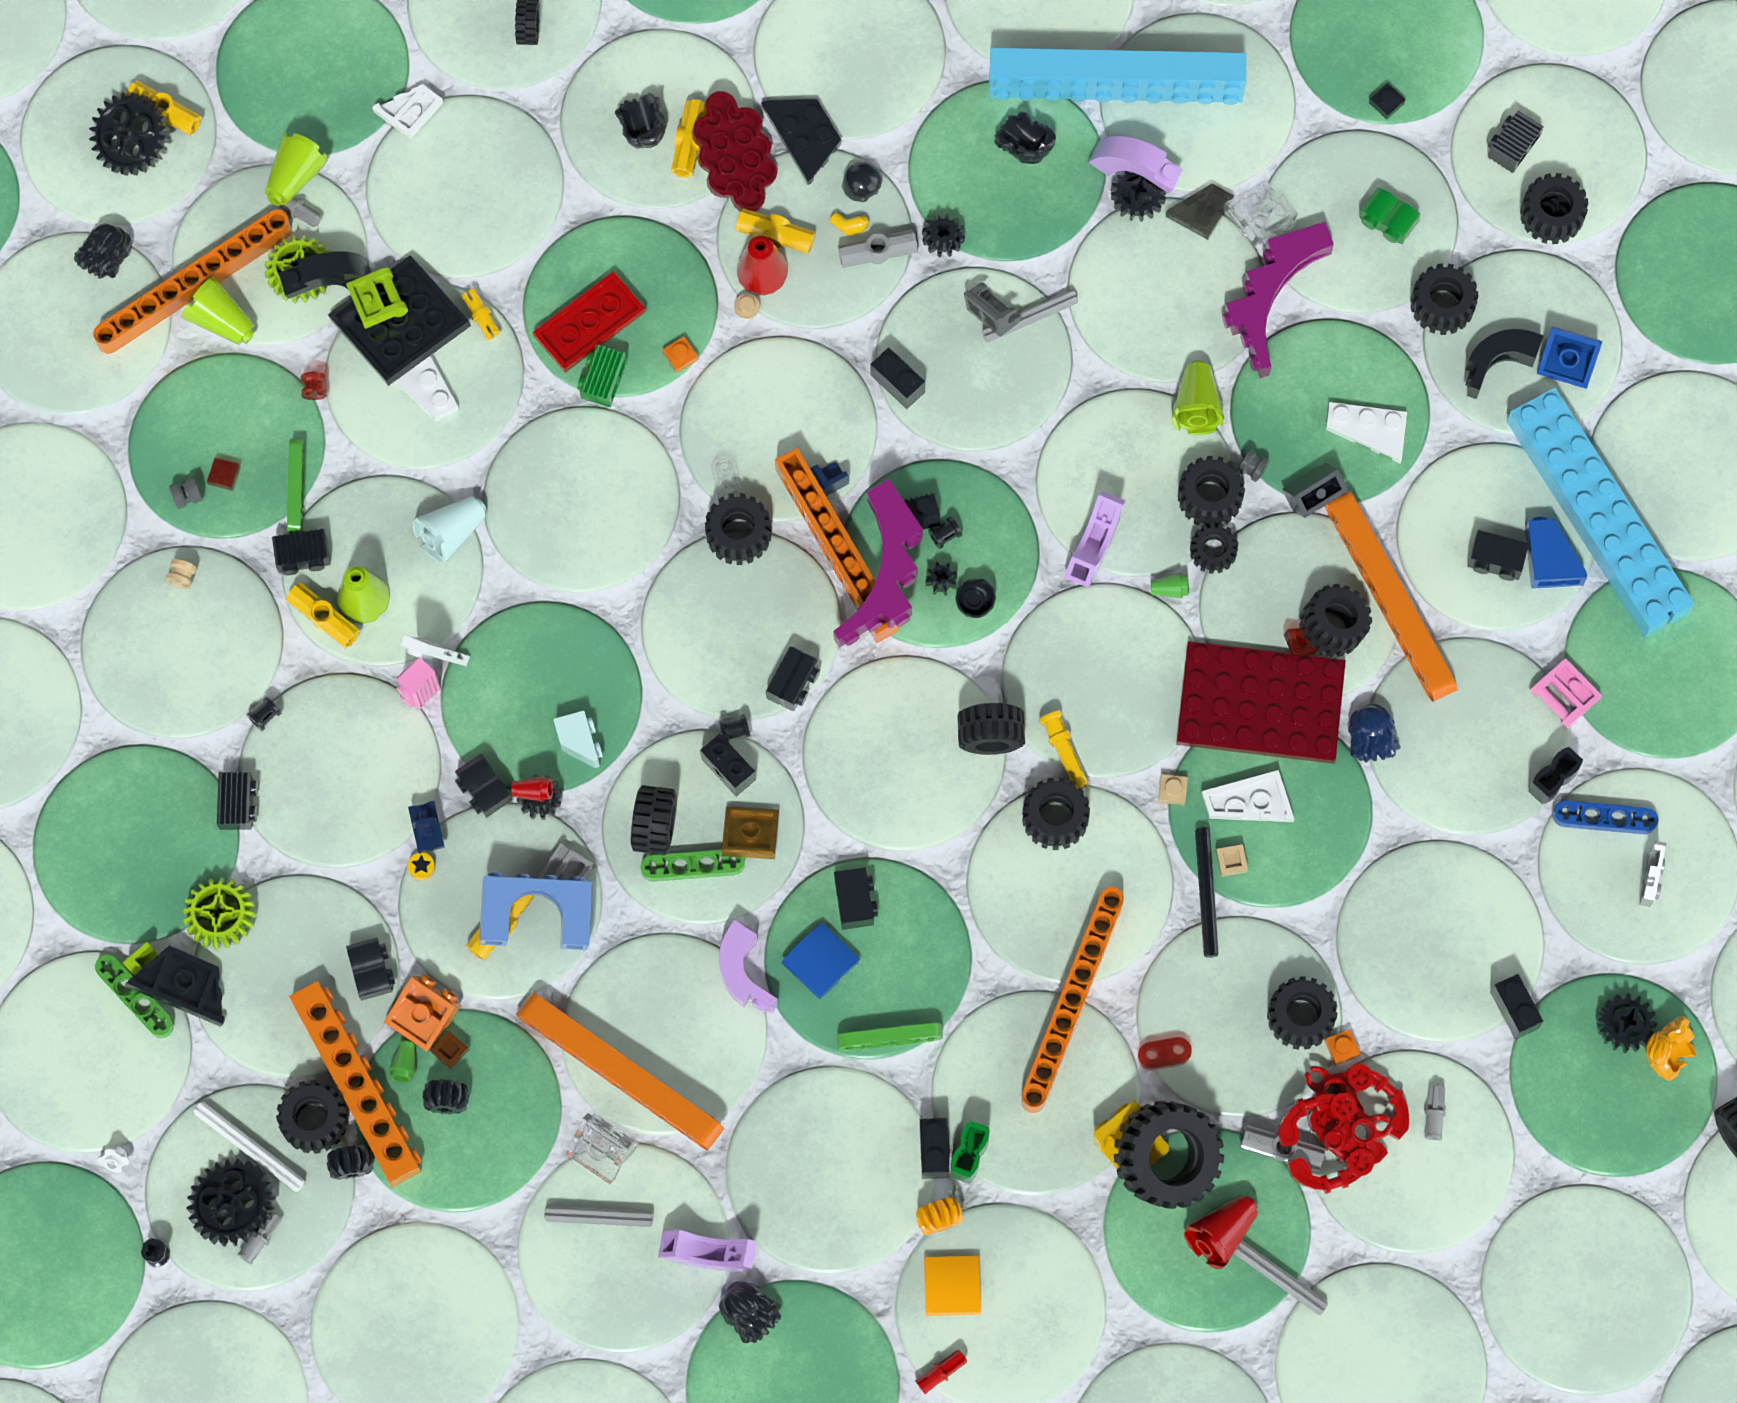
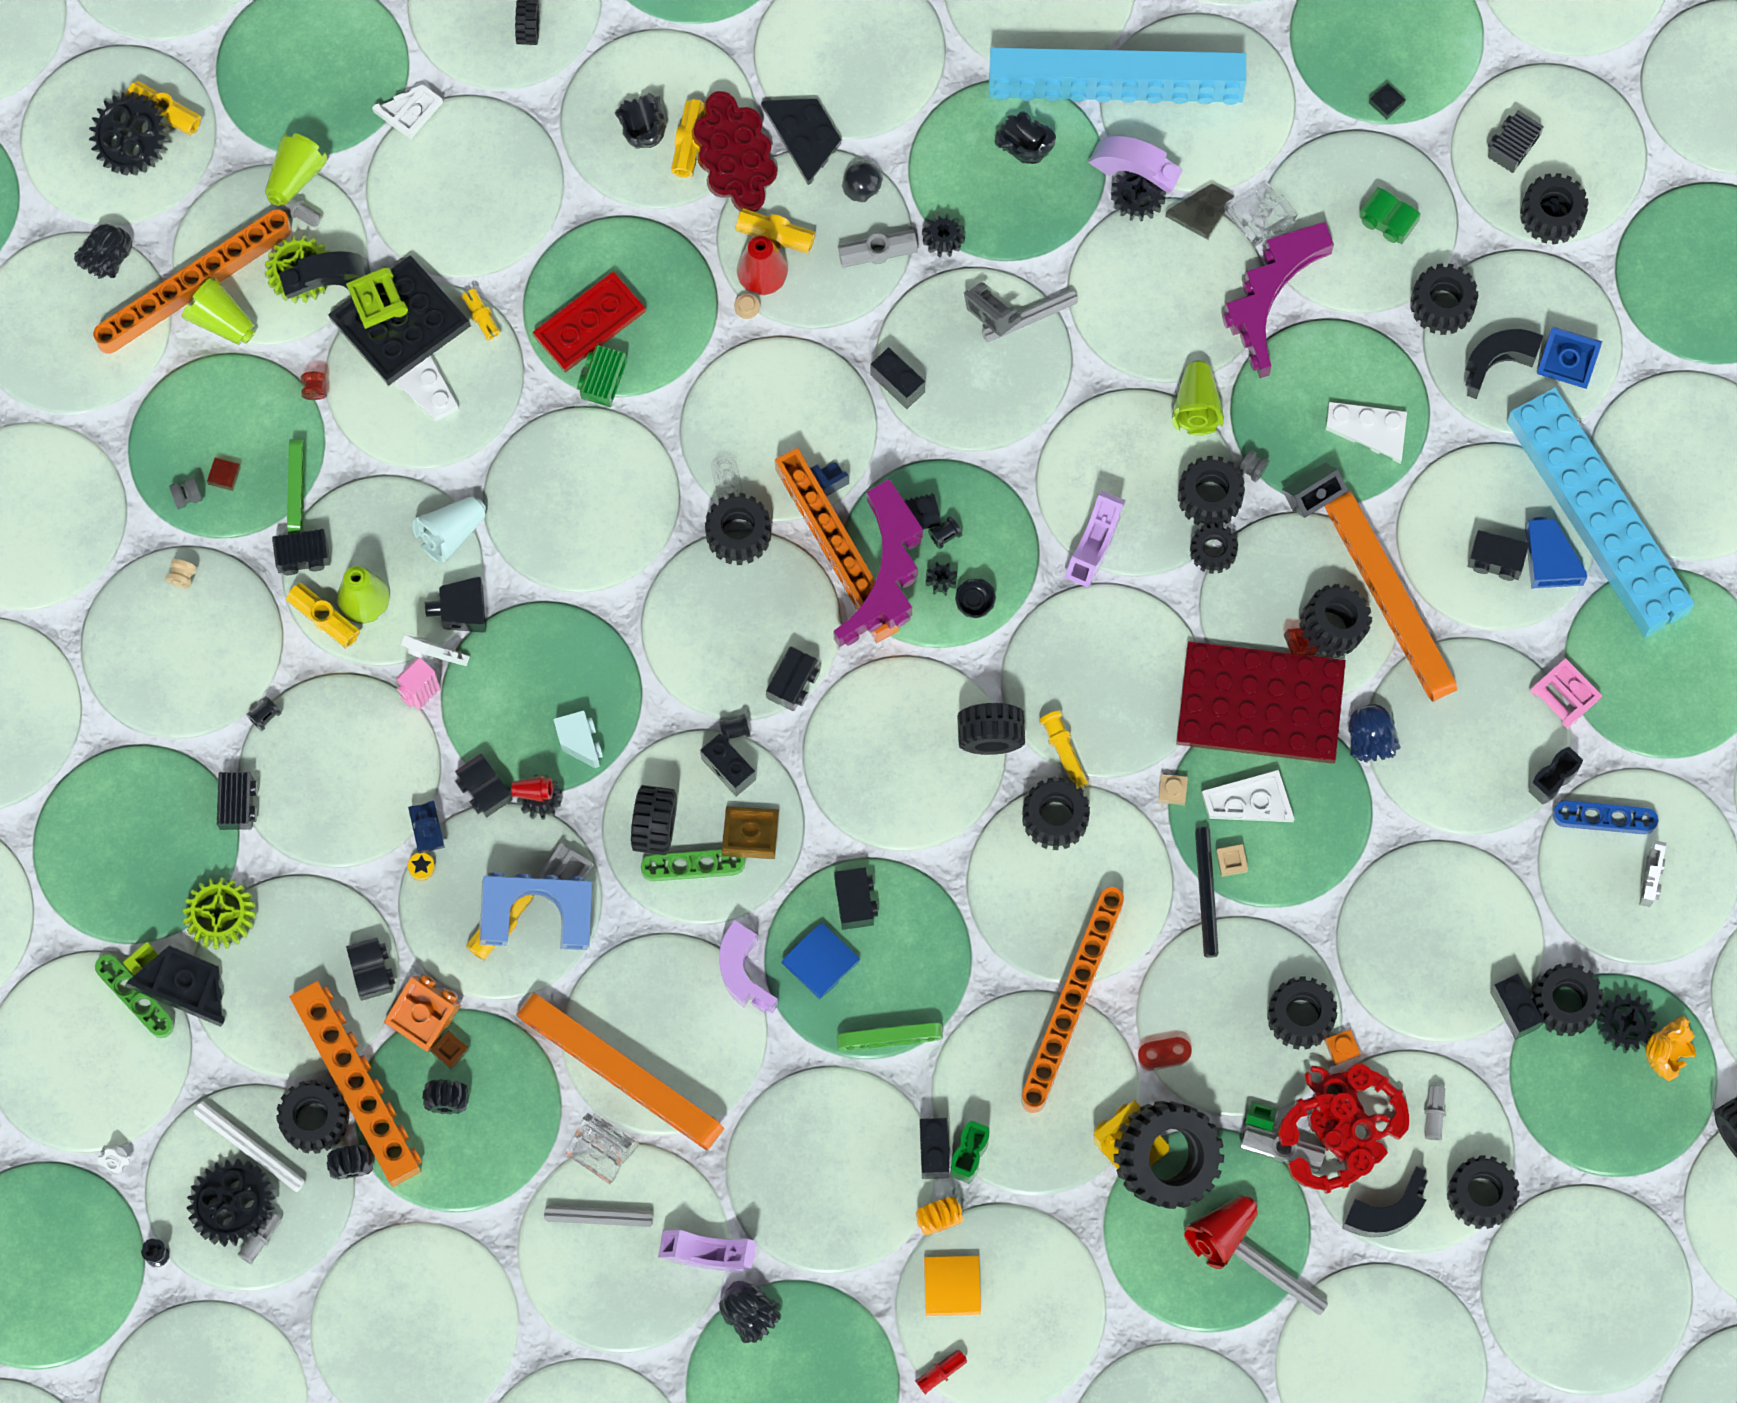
(403, 1064): bright green cone -> none
(460, 606): none -> black torso
(680, 354): orange plate -> none
(849, 226): yellow arm -> none
(1171, 586): bright green cone -> none
(1261, 1116): none -> green plate
(1385, 1221): none -> black arch
(1495, 1173): none -> black tyre
(1577, 980): none -> black tyre

